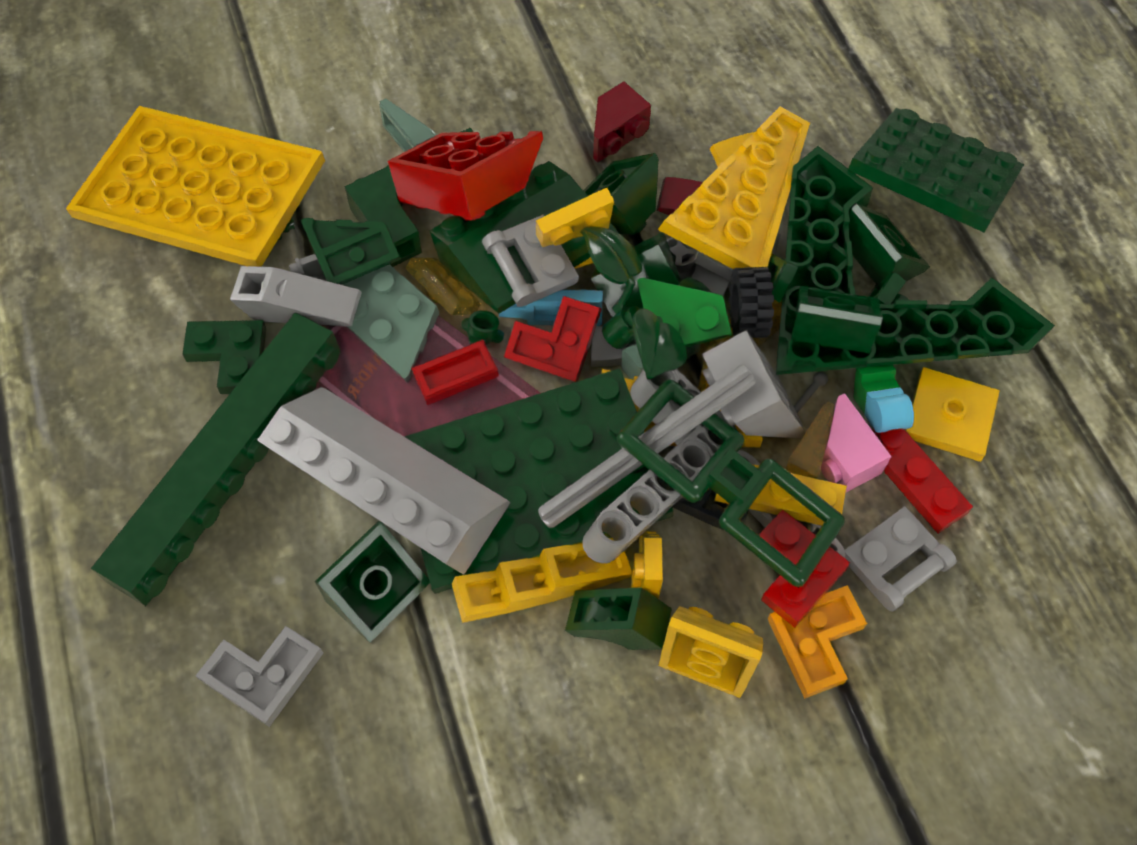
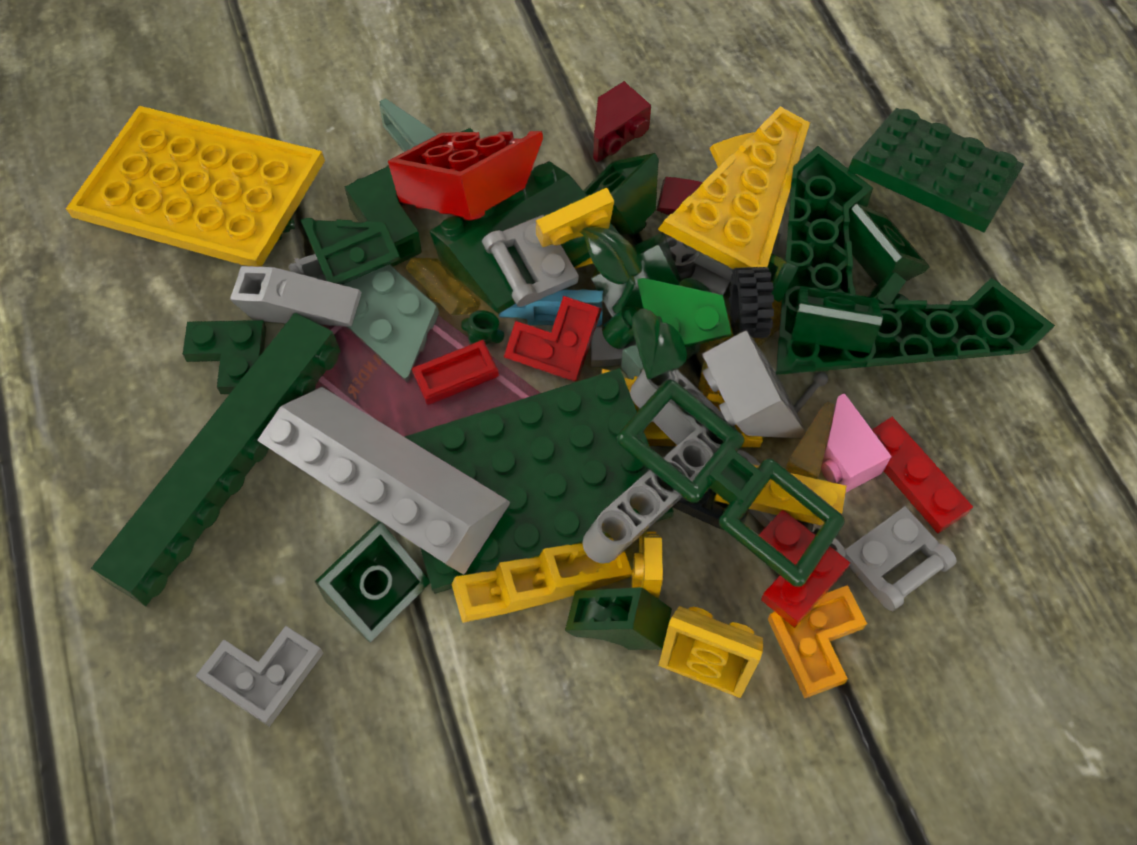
(656, 438): light grey axle -> none
(882, 399): medium azure leg -> none
(953, 414): yellow plate -> none

